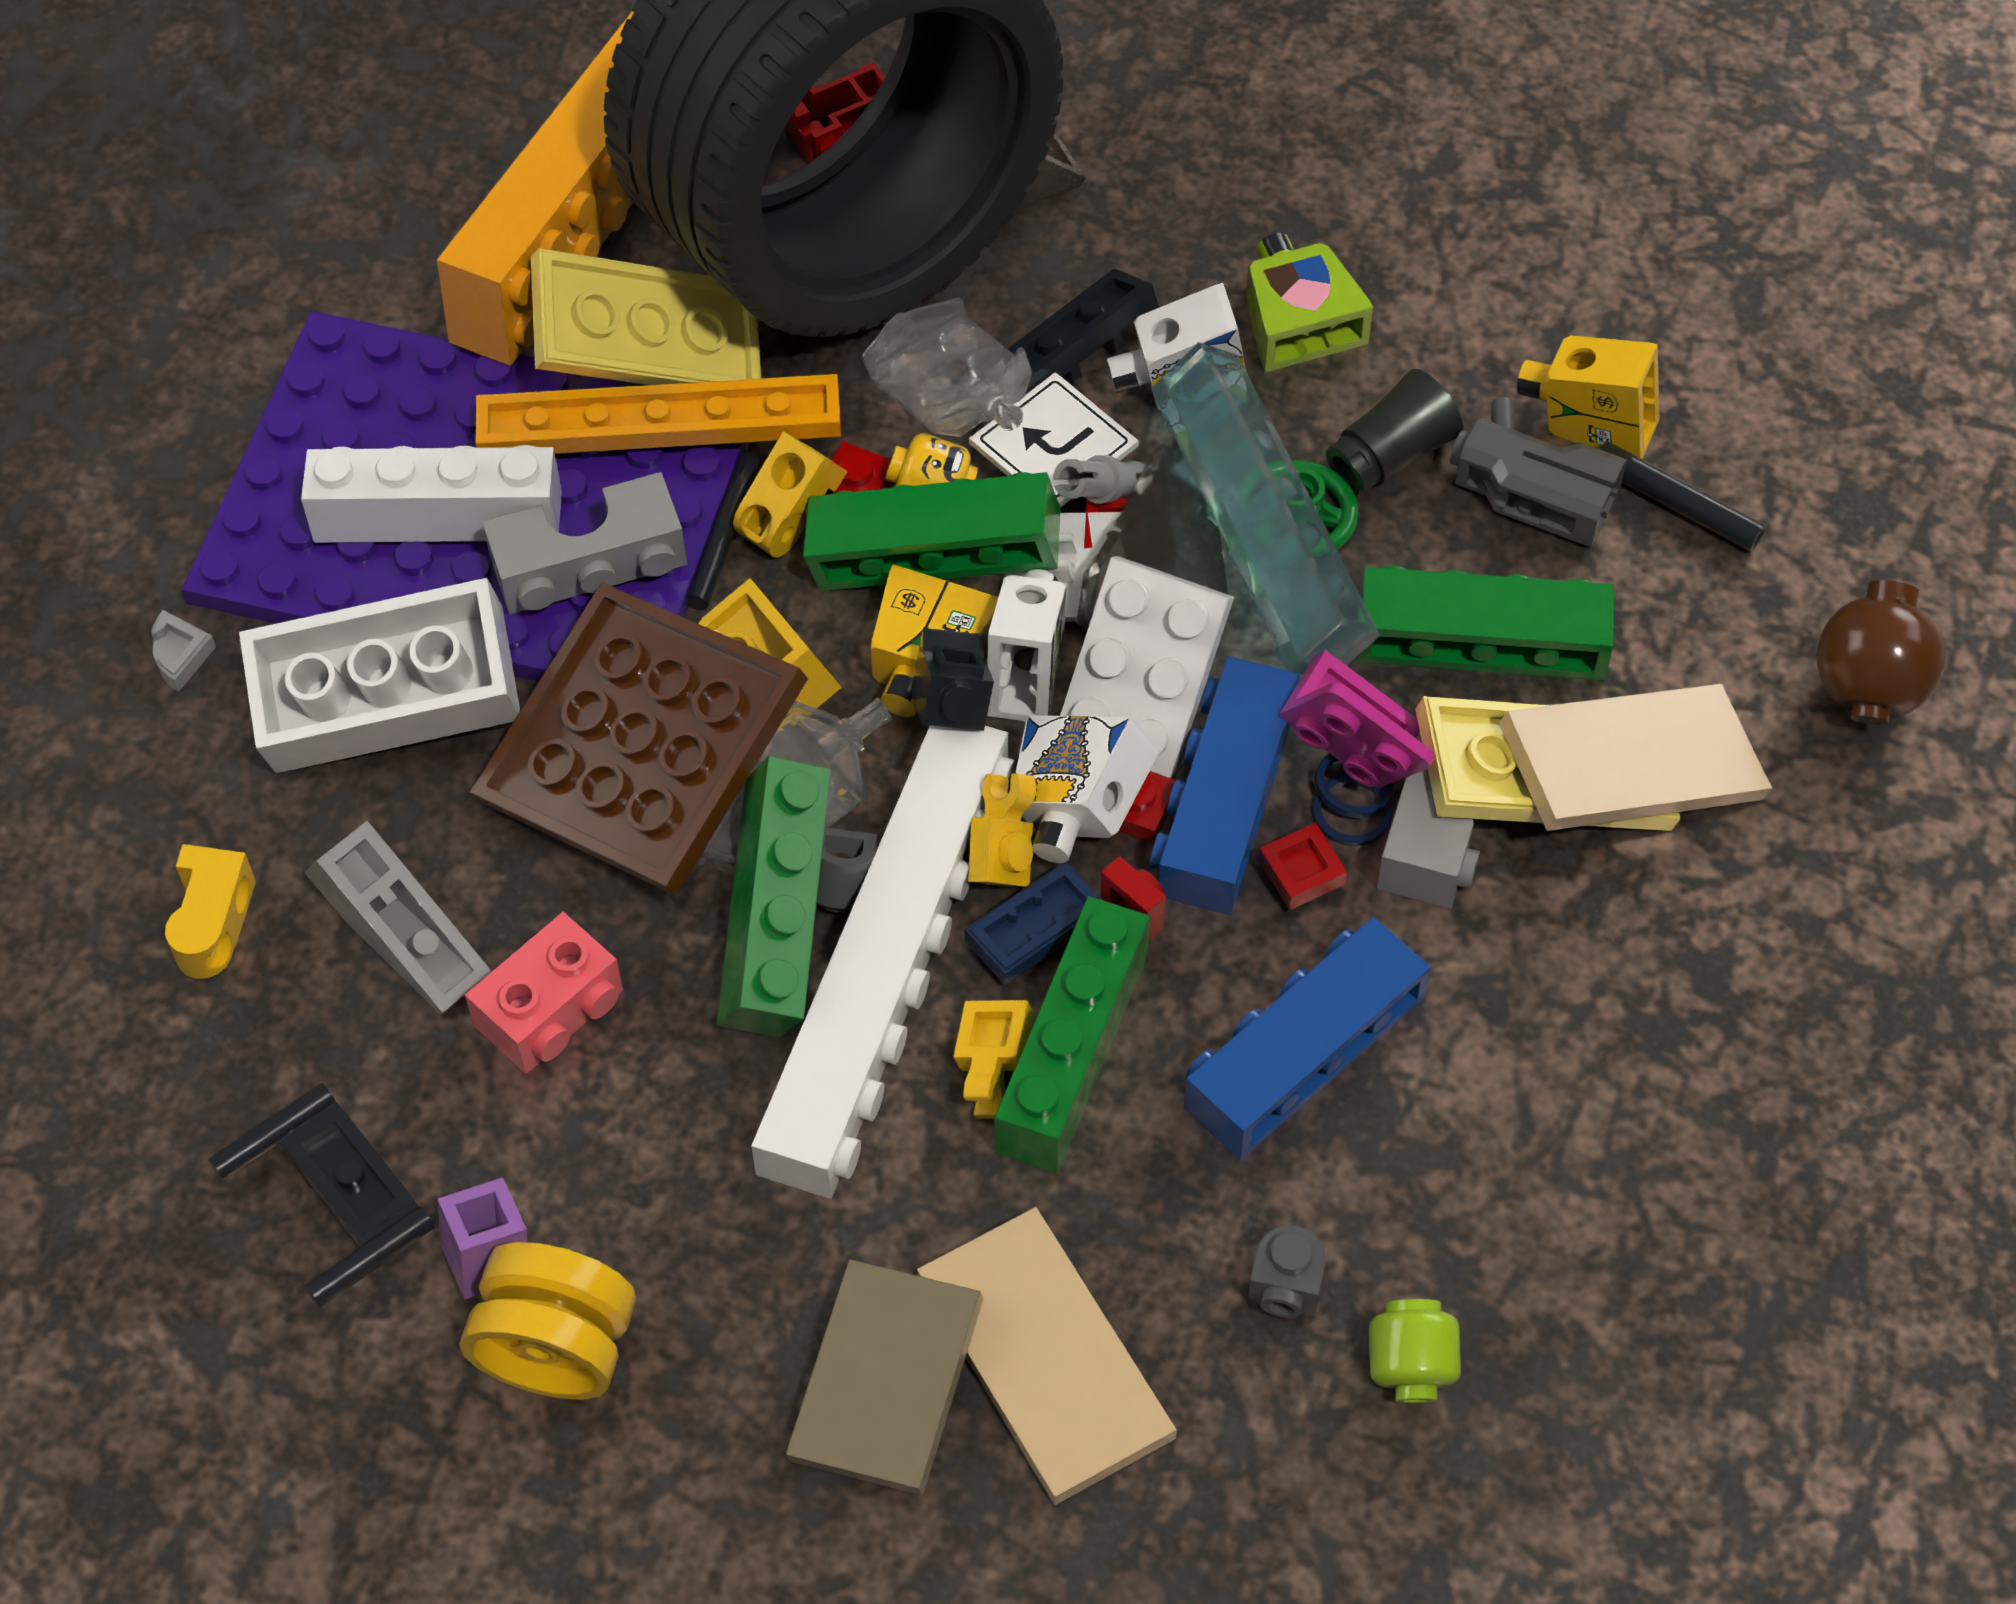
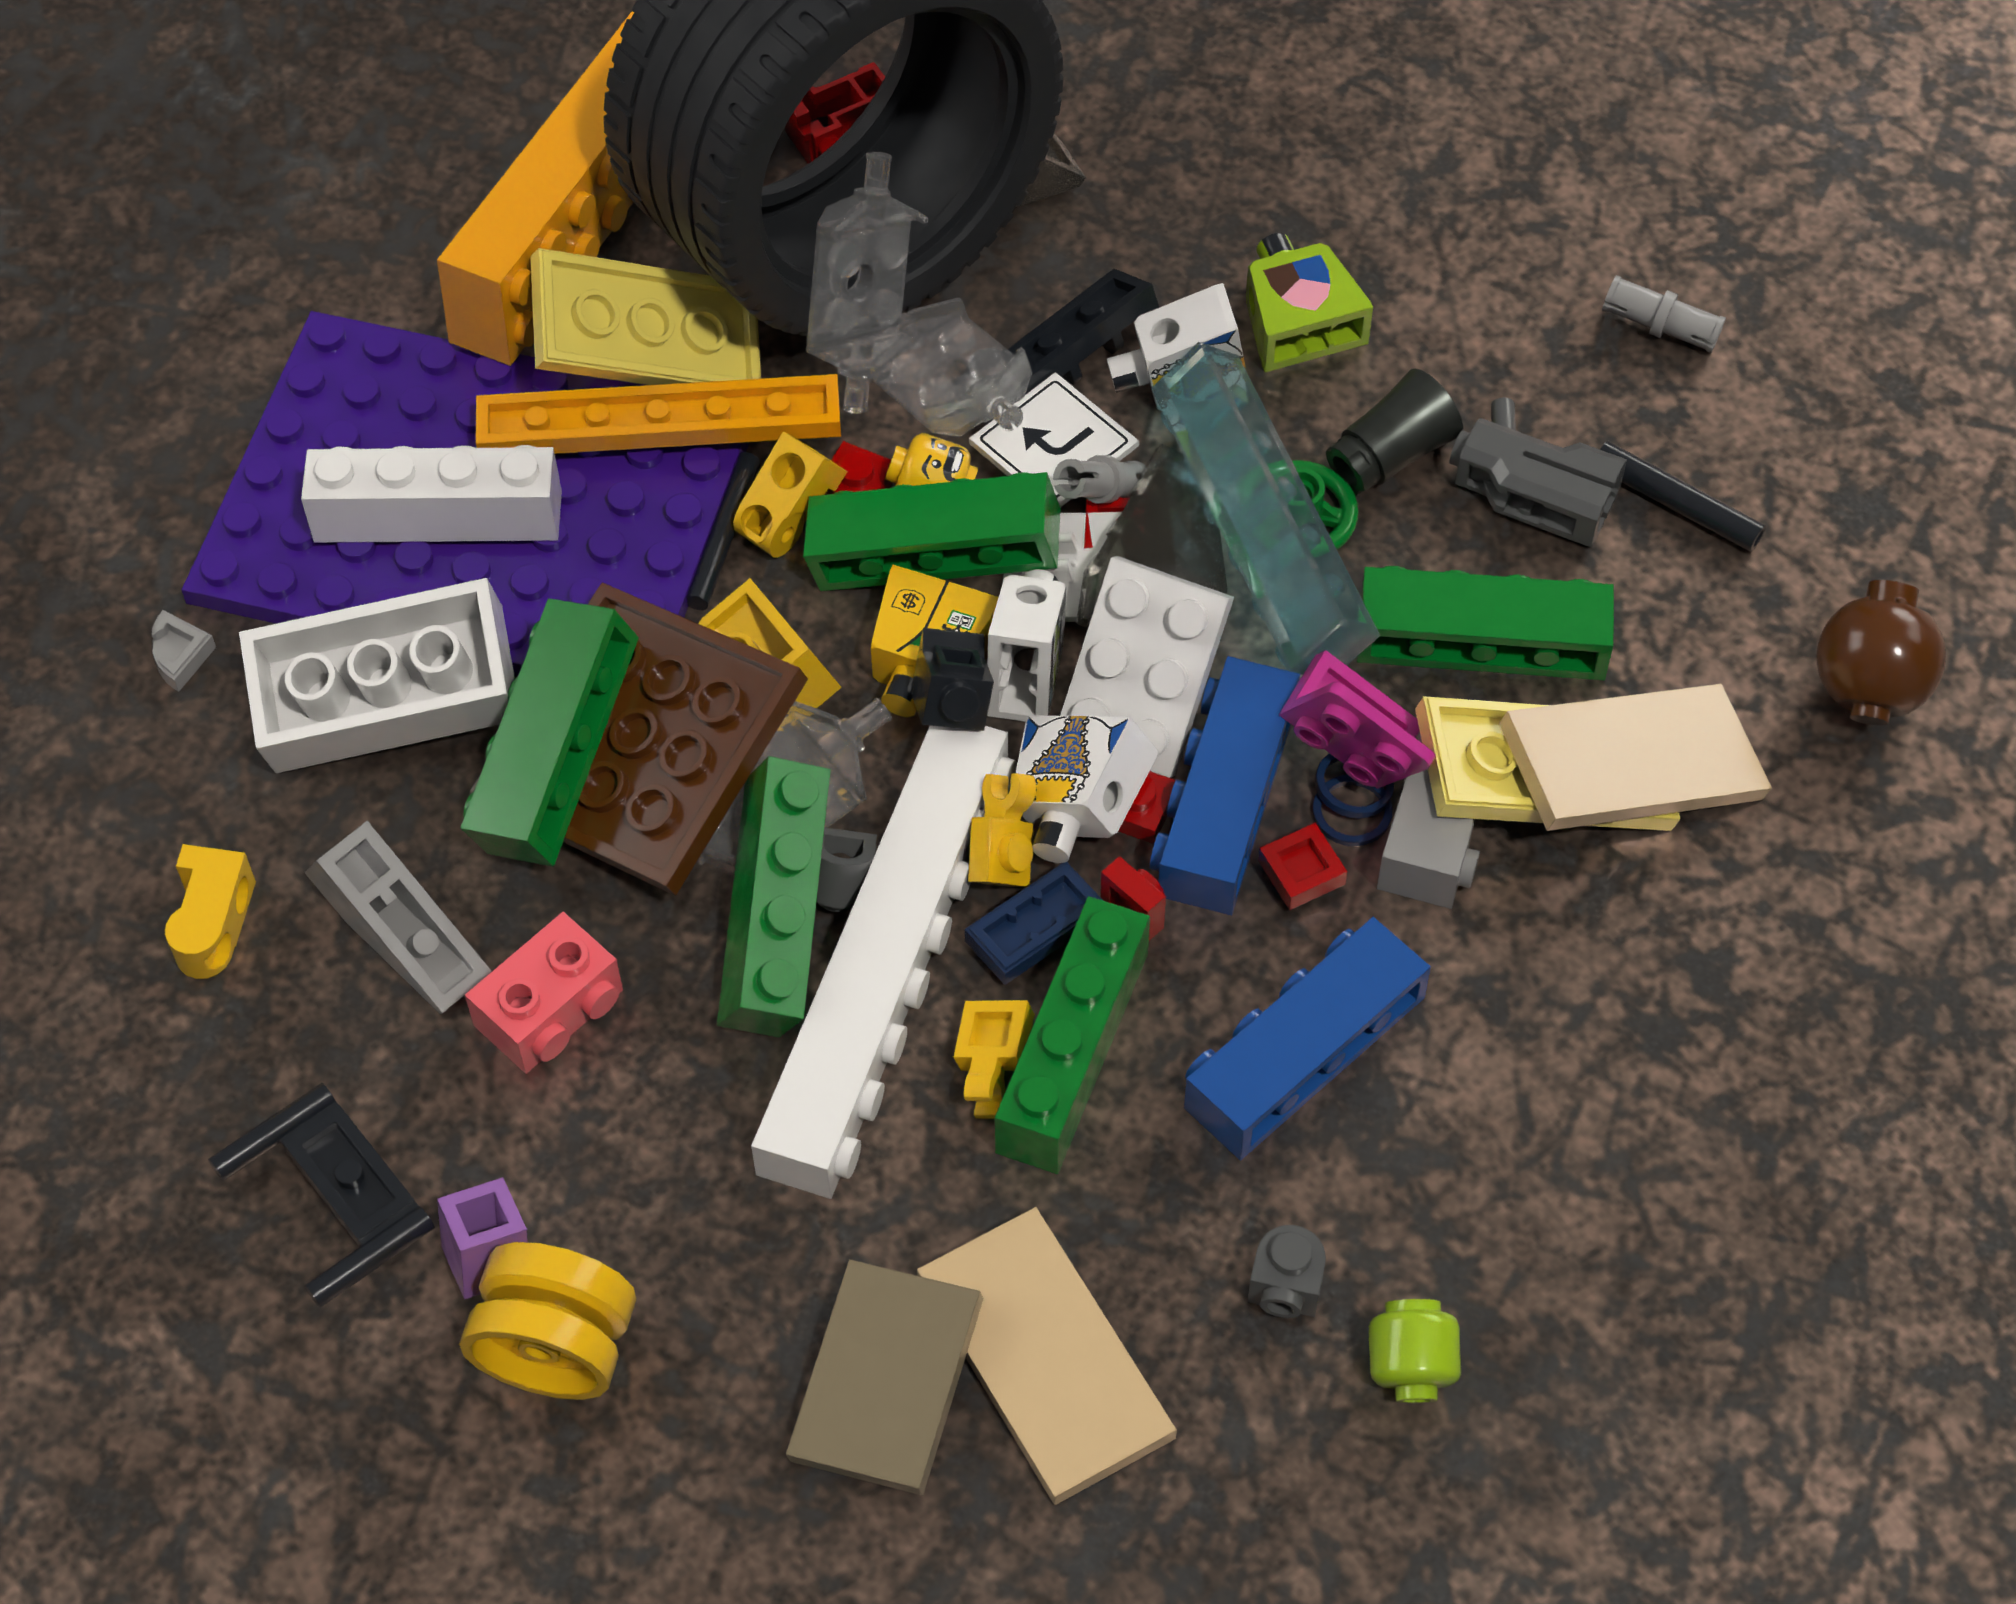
(544, 566): light grey arch -> none
(549, 732): none -> green brick
(861, 325): none -> clear plate
(1598, 391): yellow torso -> none
(1663, 313): none -> light grey pin

